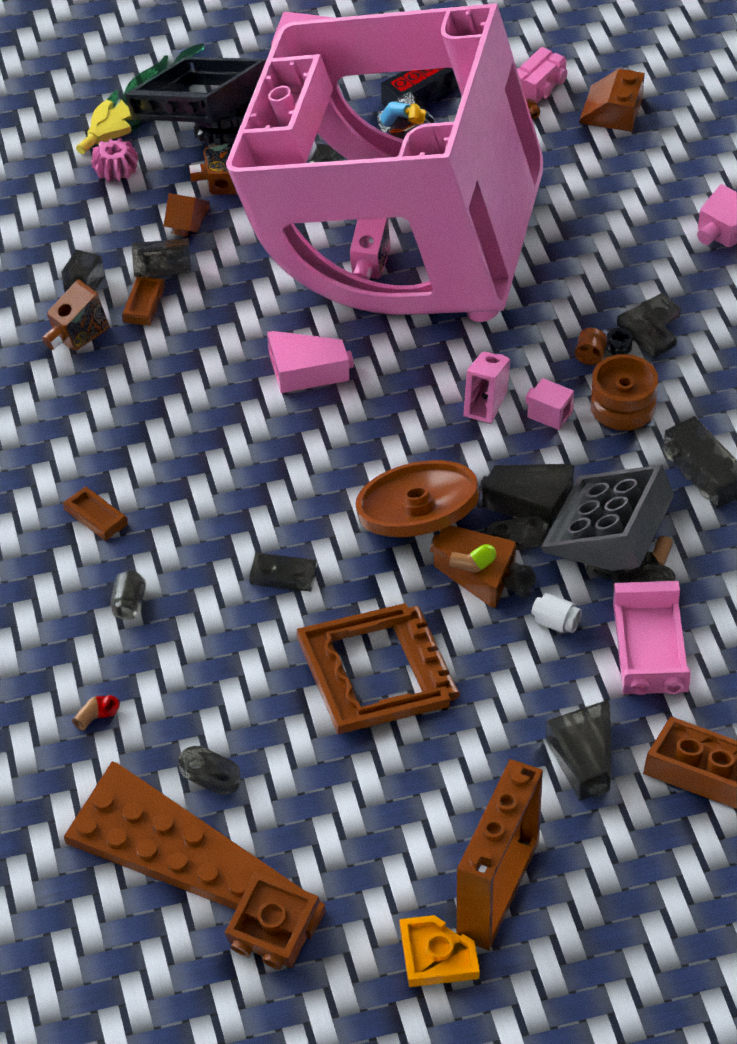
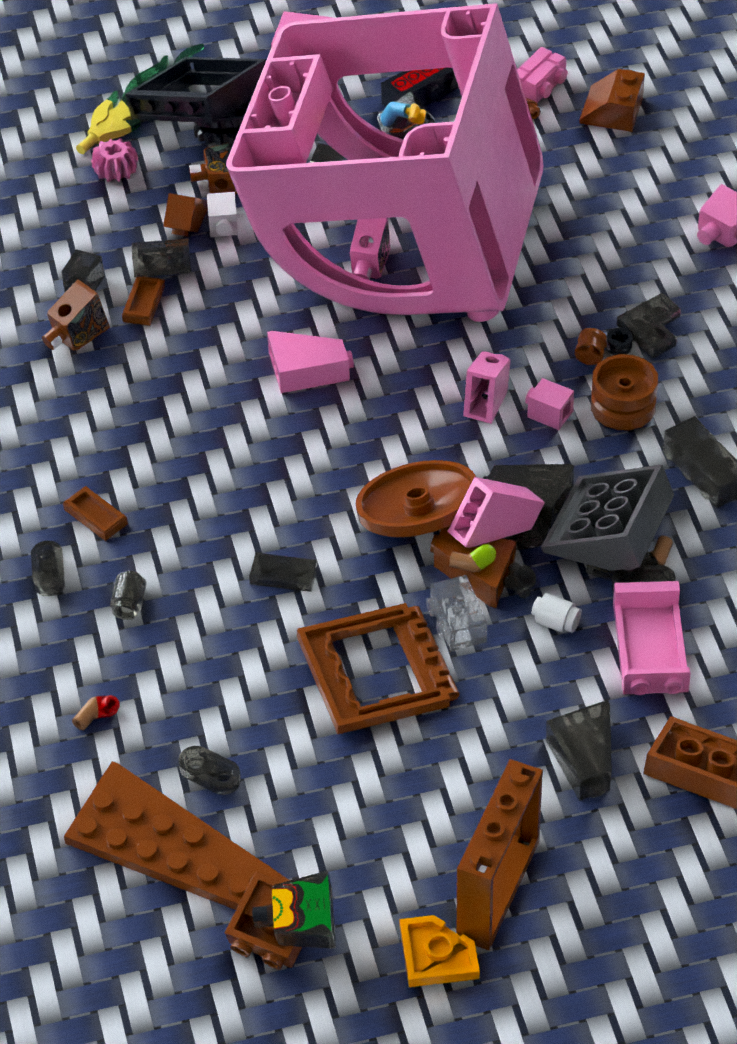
(48, 568): none -> clear smoke plate
(222, 214): none -> white brick
(300, 912): none -> torso
(457, 613): none -> clear brick
(494, 512): none -> bright pink slope

